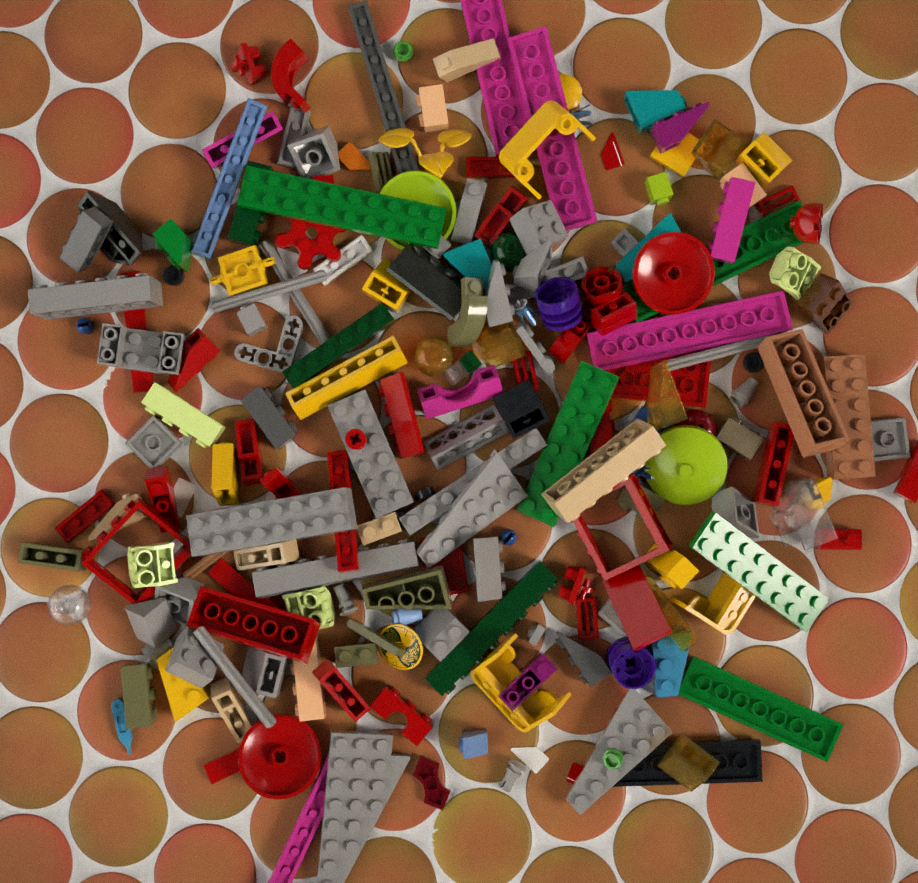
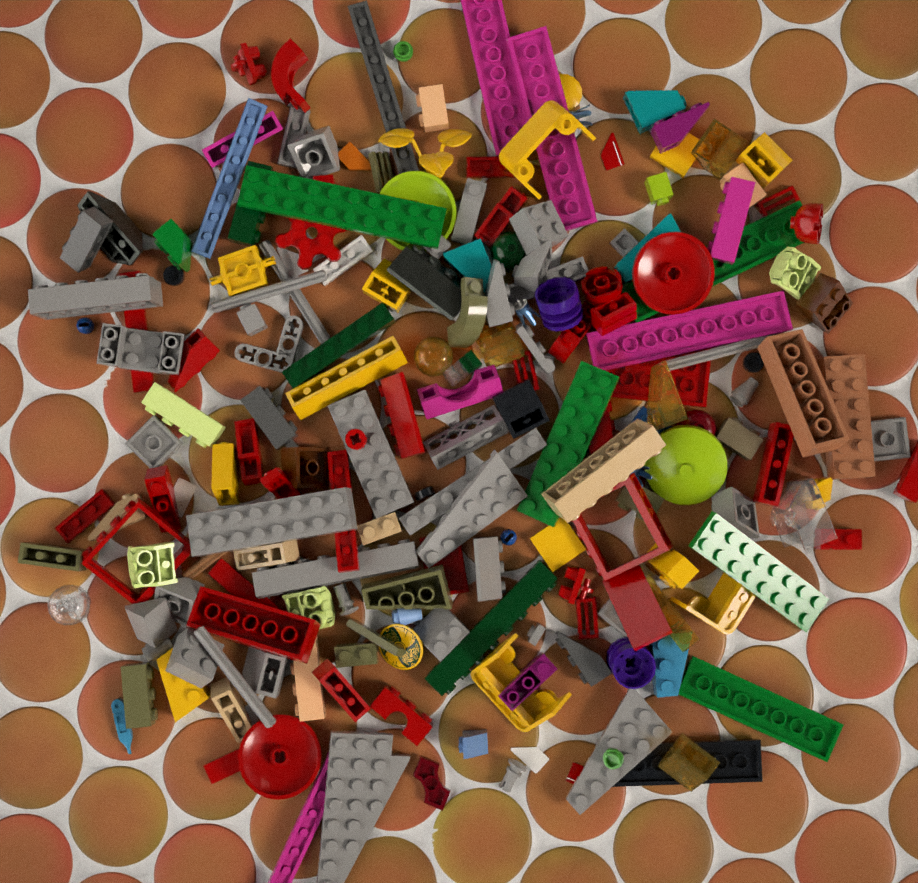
(306, 466): none -> reddish brown slope
(465, 59): tan slope -> none
(557, 544): none -> yellow tile

